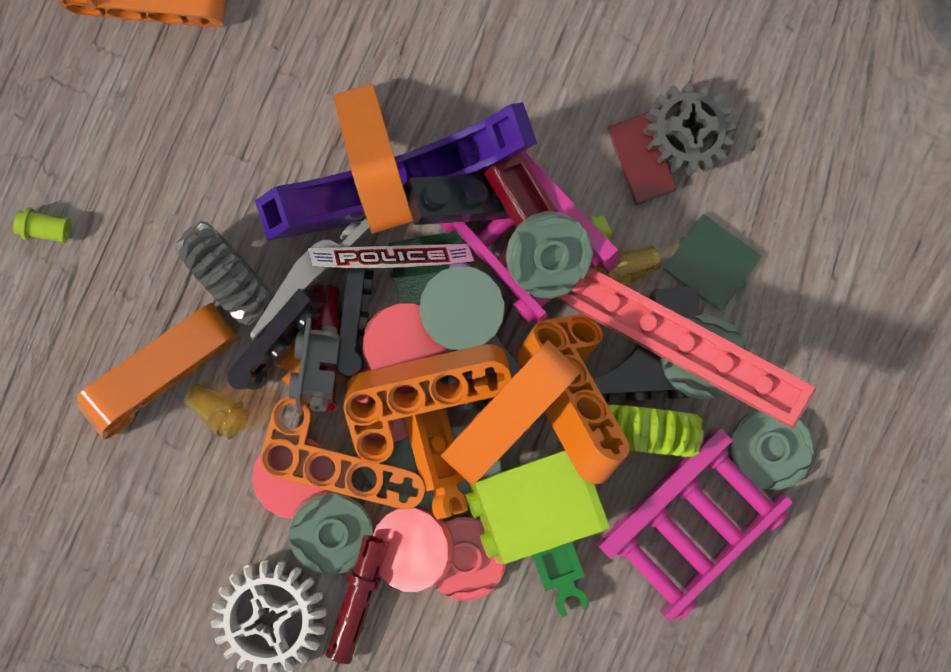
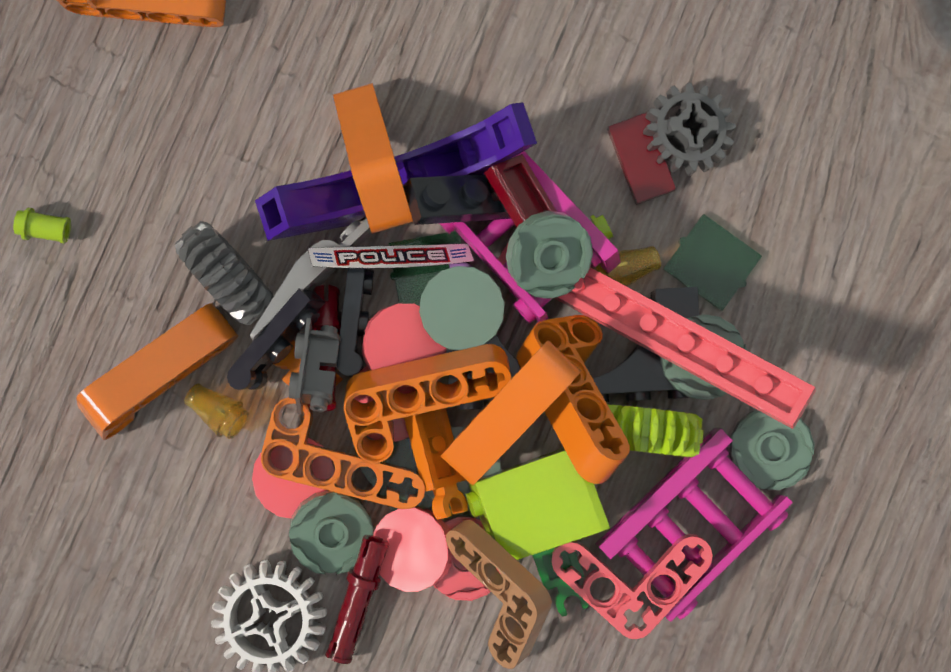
(513, 586): none -> medium nougat beam
(624, 596): none -> coral beam

